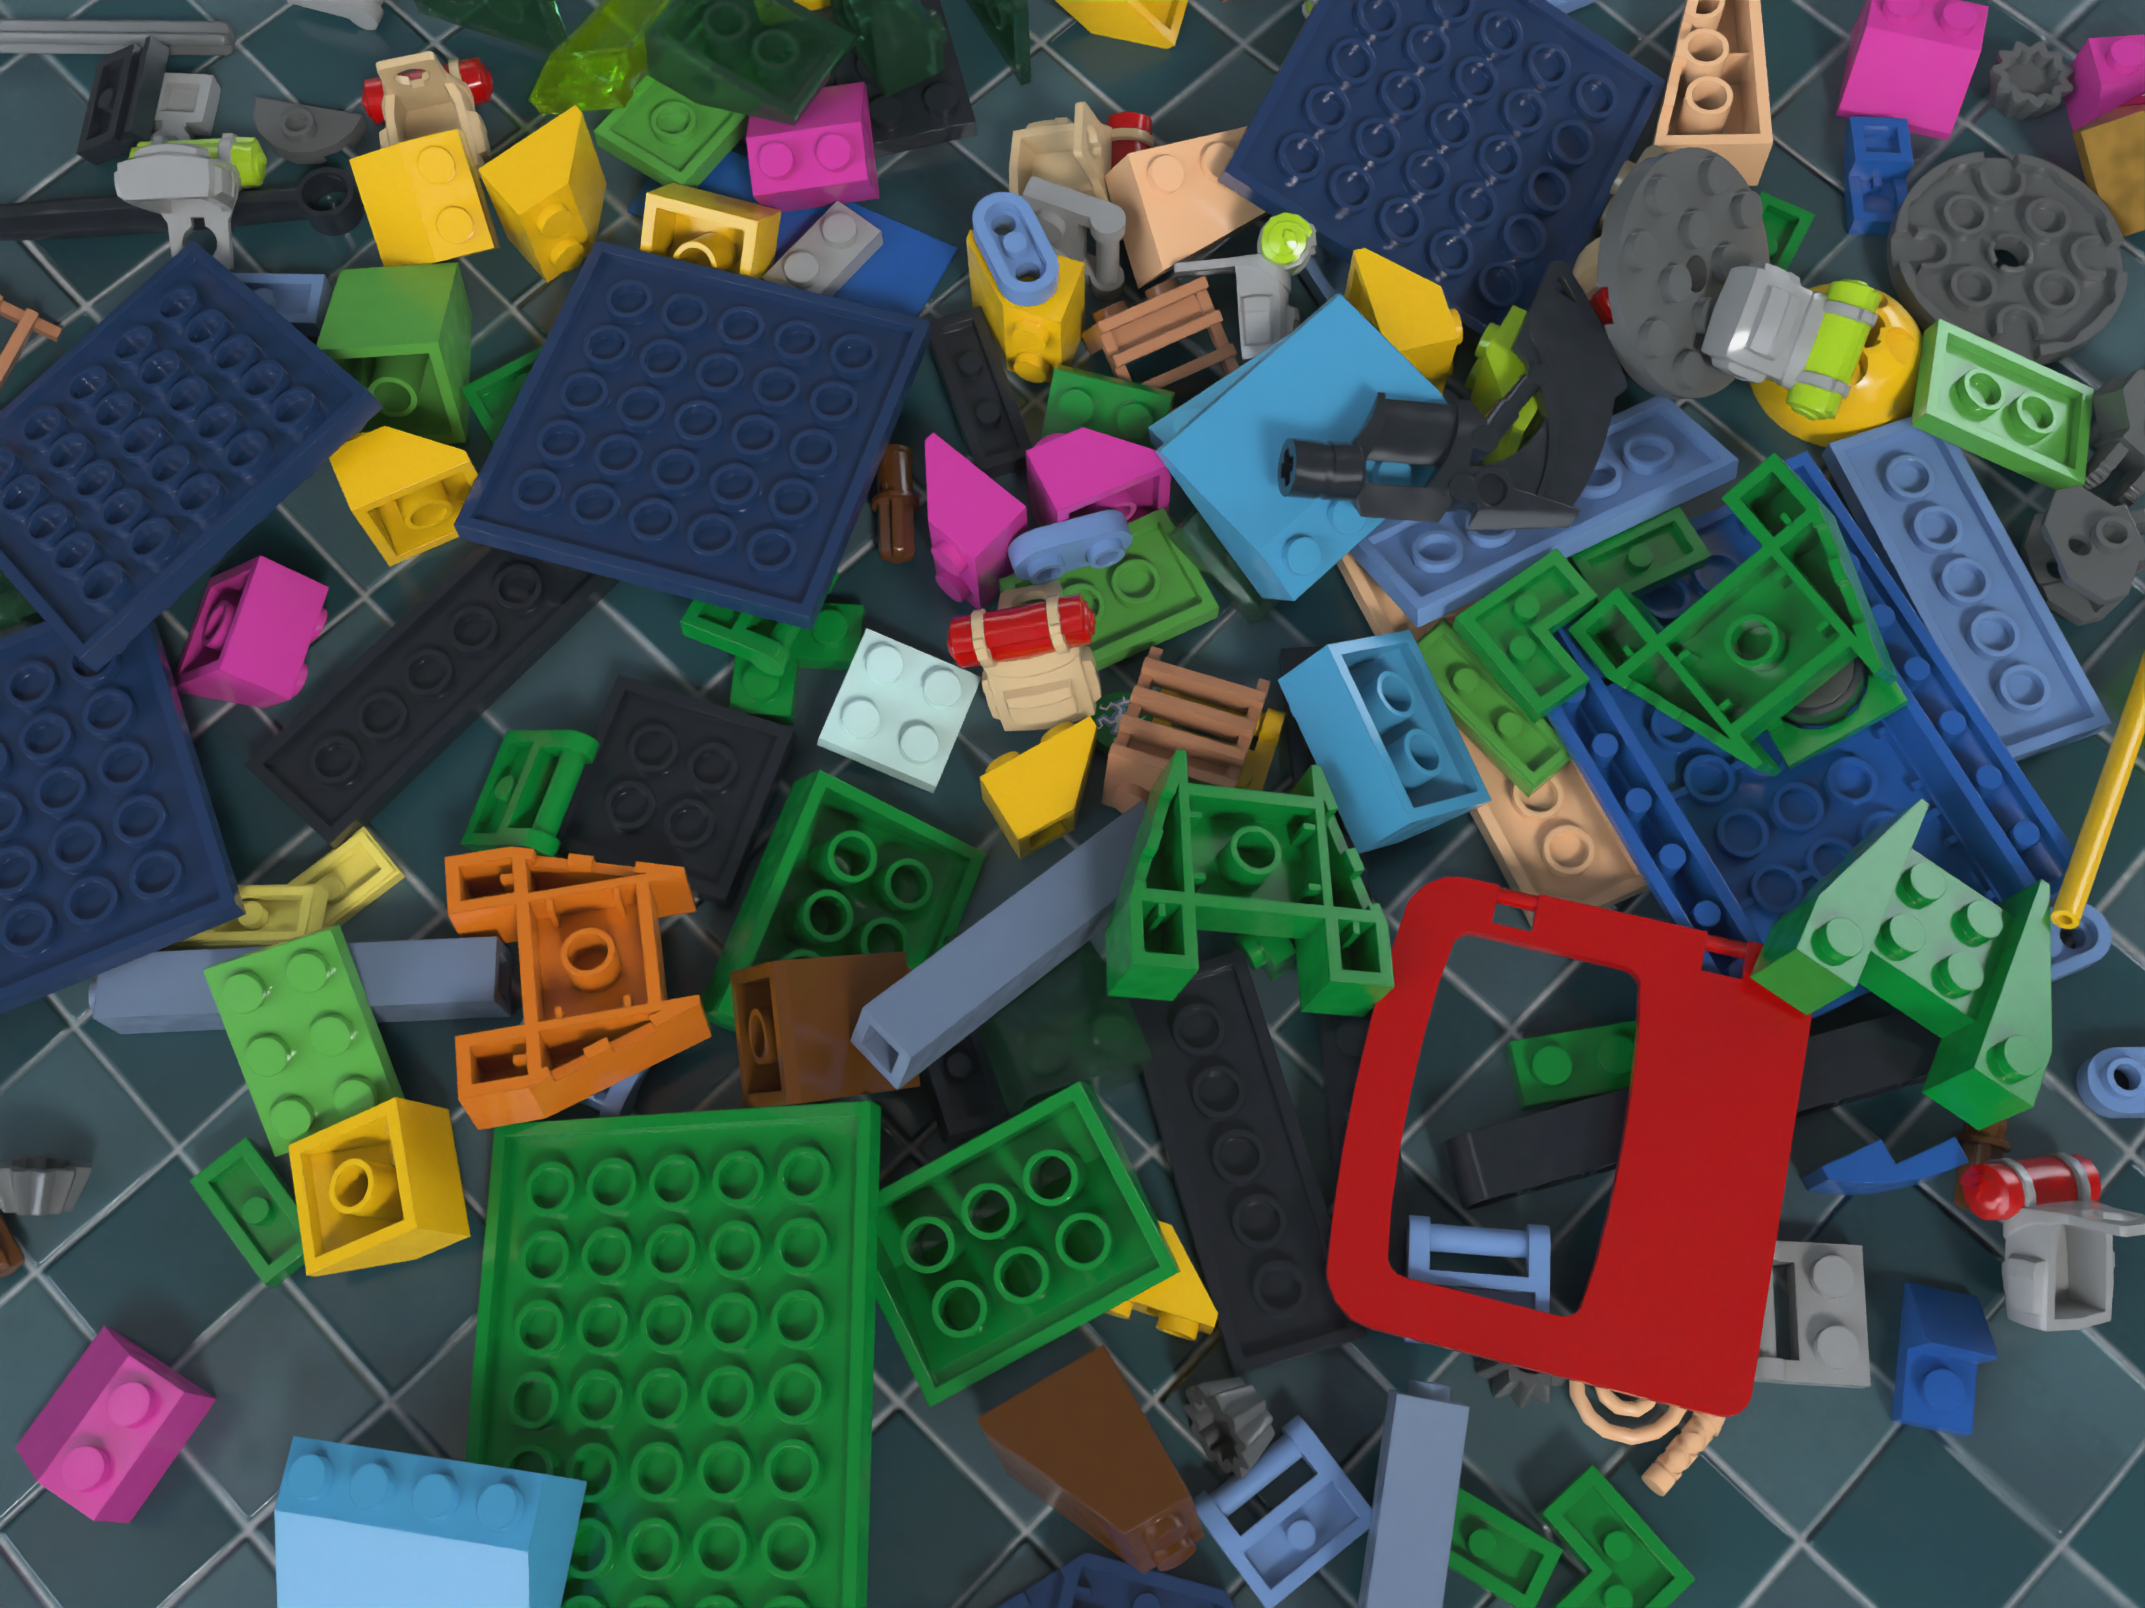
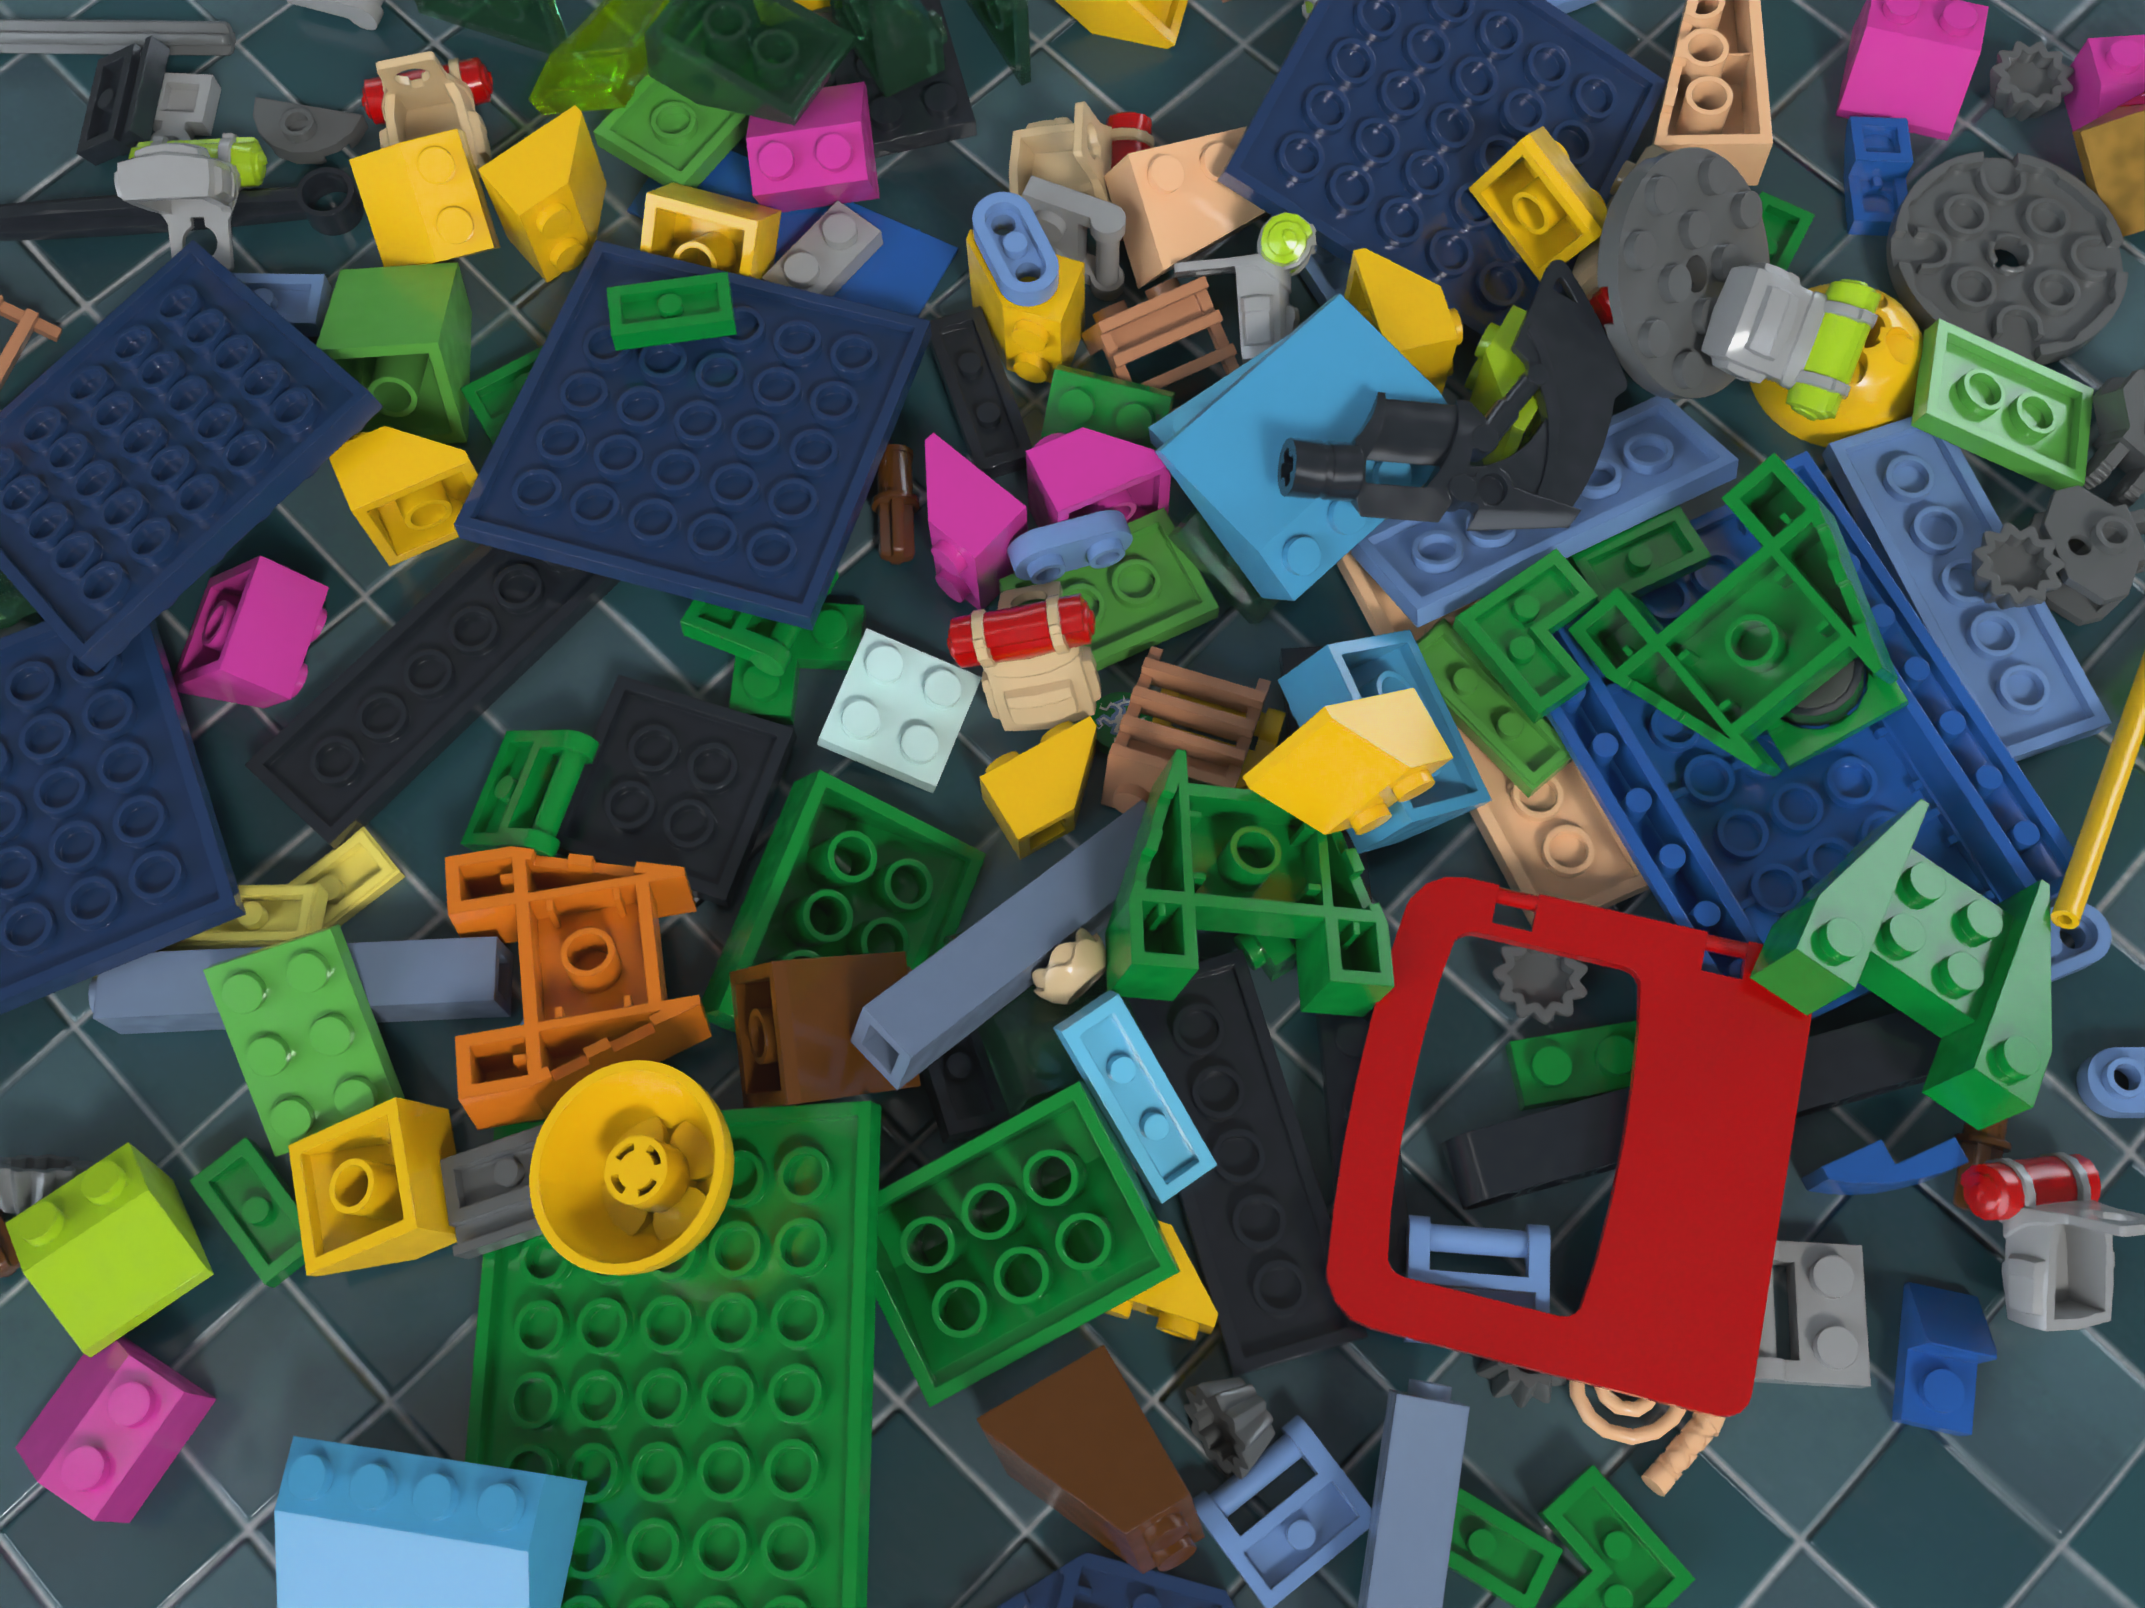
(110, 1248): none -> lime slope
(491, 1194): none -> dark grey plate
(608, 1149): none -> yellow piece
(671, 311): none -> green plate
(1071, 969): none -> tan plate
(1135, 1096): none -> medium azure plate
(1353, 762): none -> yellow slope
(1539, 983): none -> dark grey piece
(1541, 202): none -> yellow slope
(2015, 567): none -> dark grey piece

